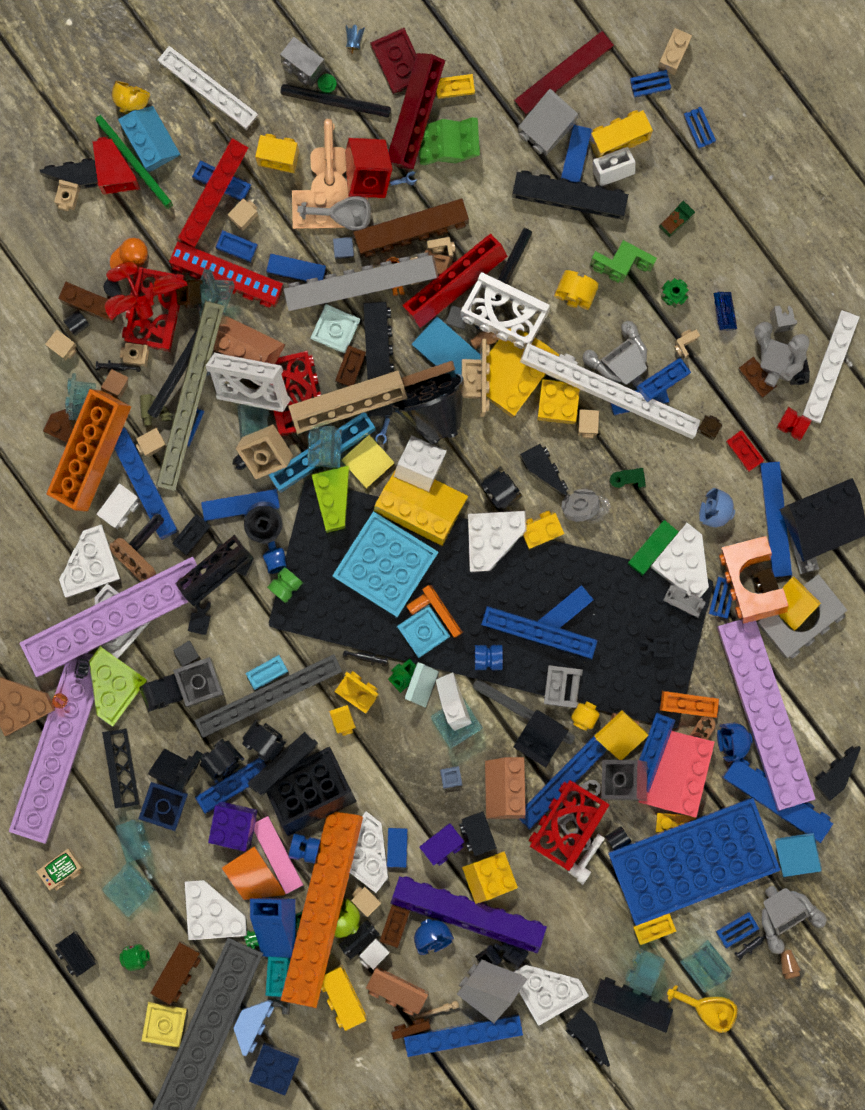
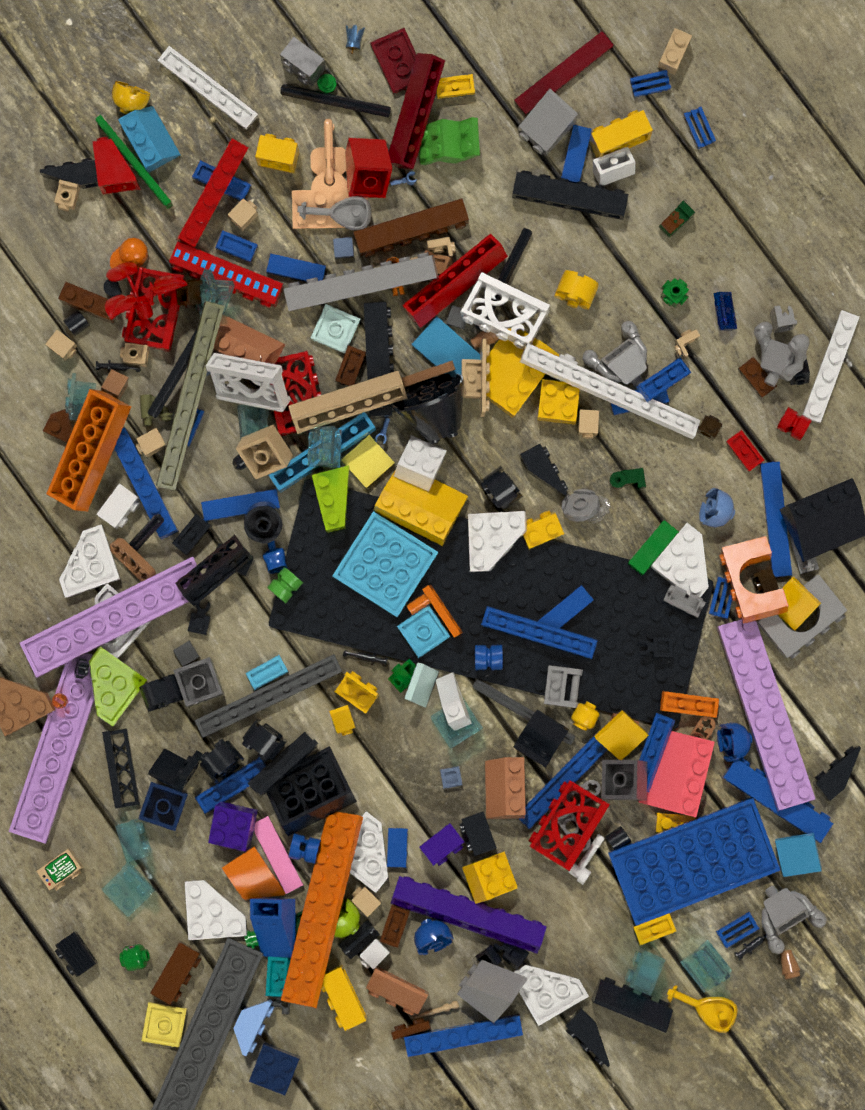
(622, 262): bright green bracket -> none

